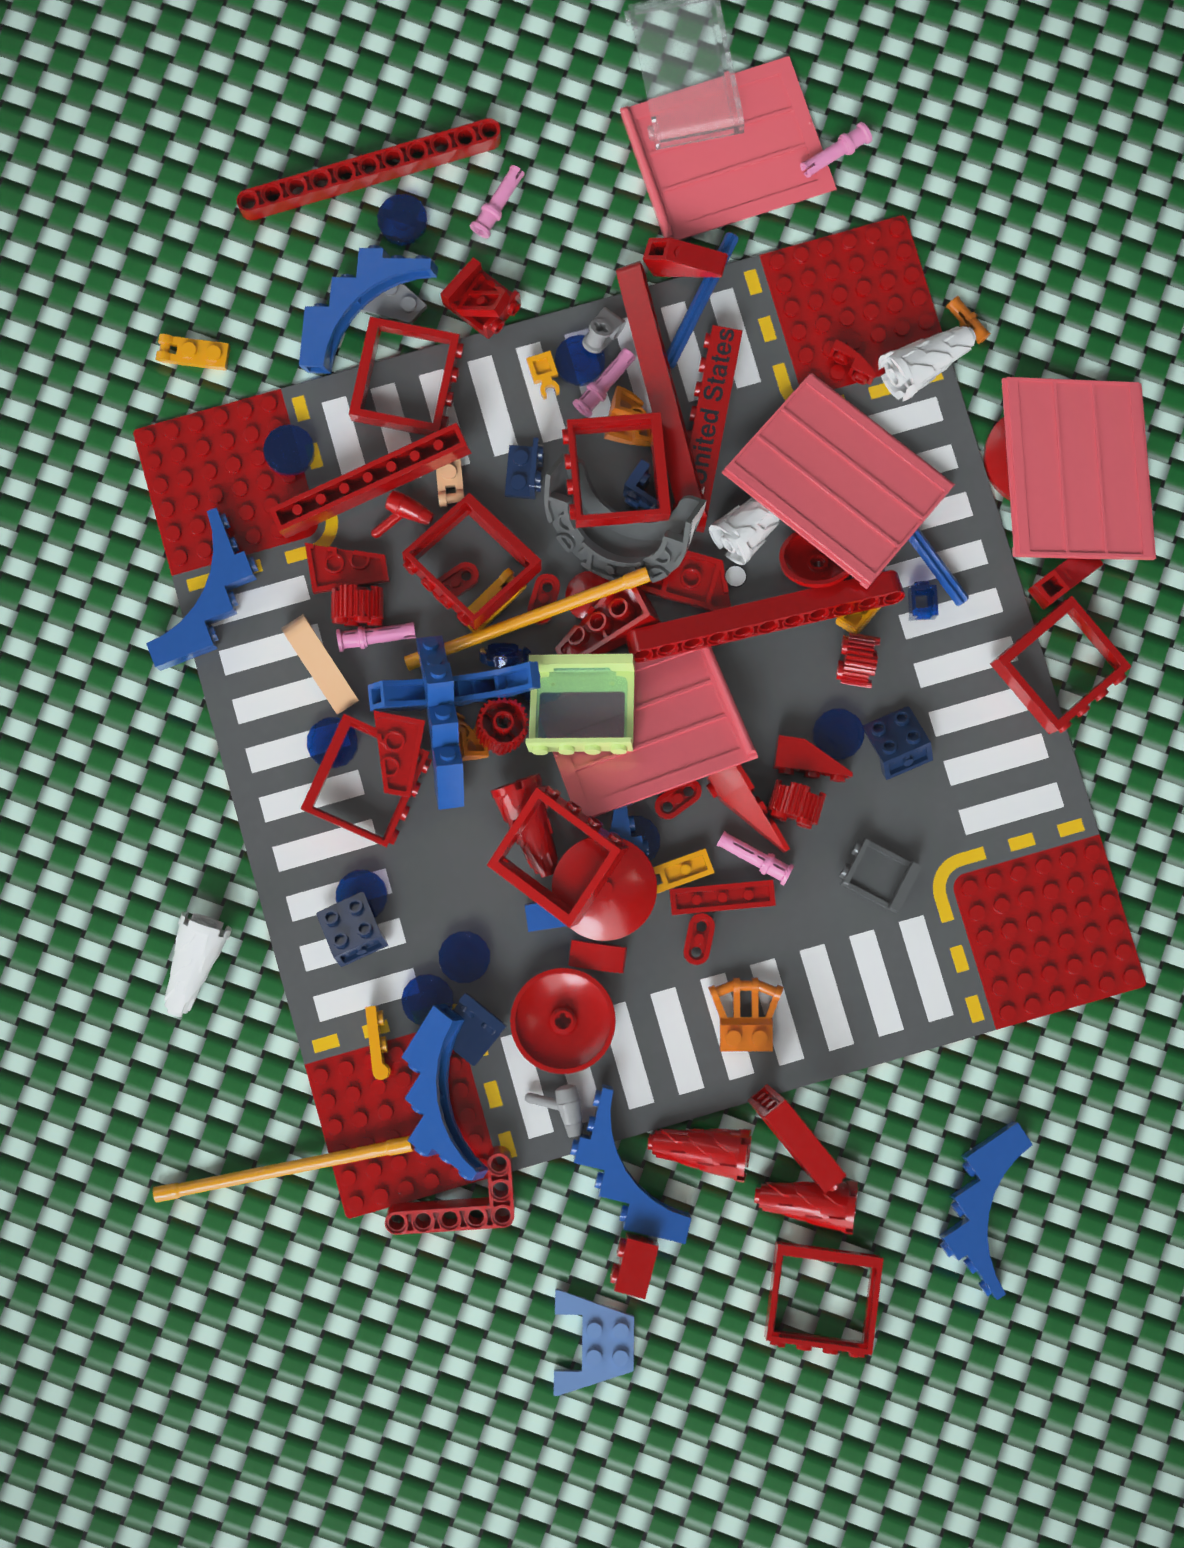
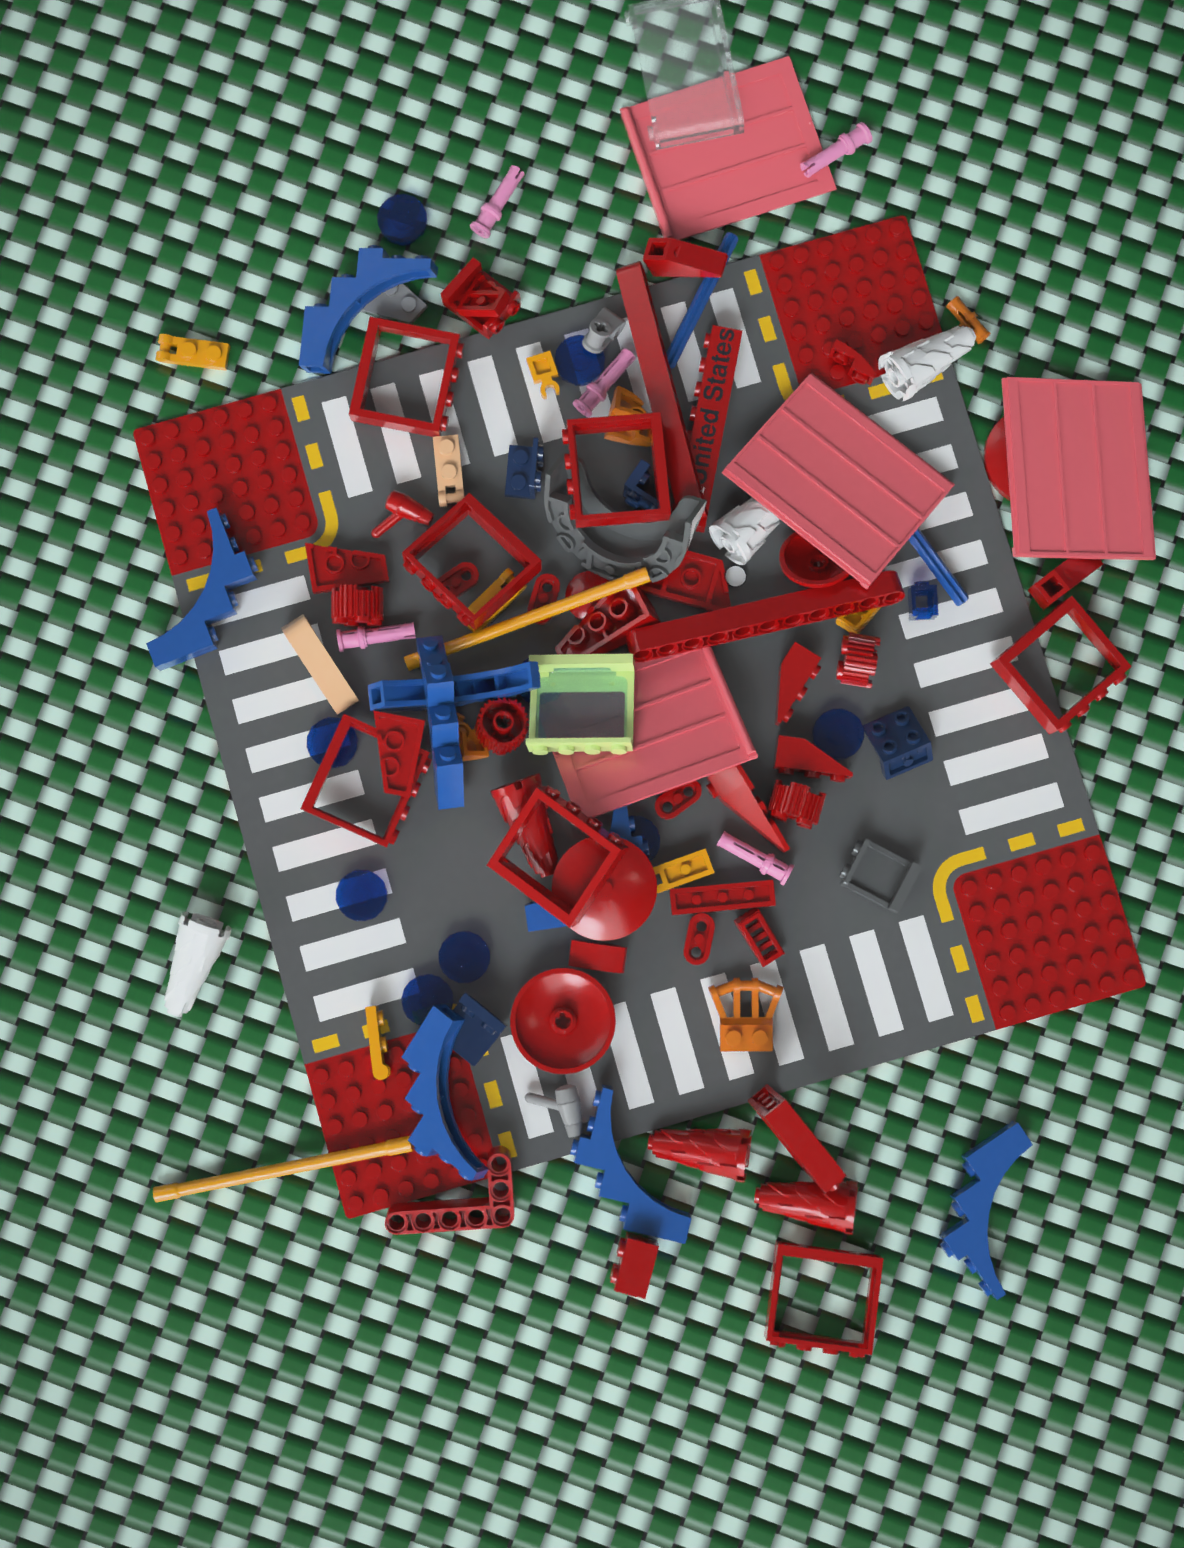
(289, 450): clear blue tile -> none
(351, 929): dark blue bracket -> none
(362, 179): red beam -> none
(370, 480): red brick -> none
(503, 655): clear blue tile -> none
(605, 1343): medium blue wing -> none
(746, 918): none -> red slope
(792, 676): none -> red slope

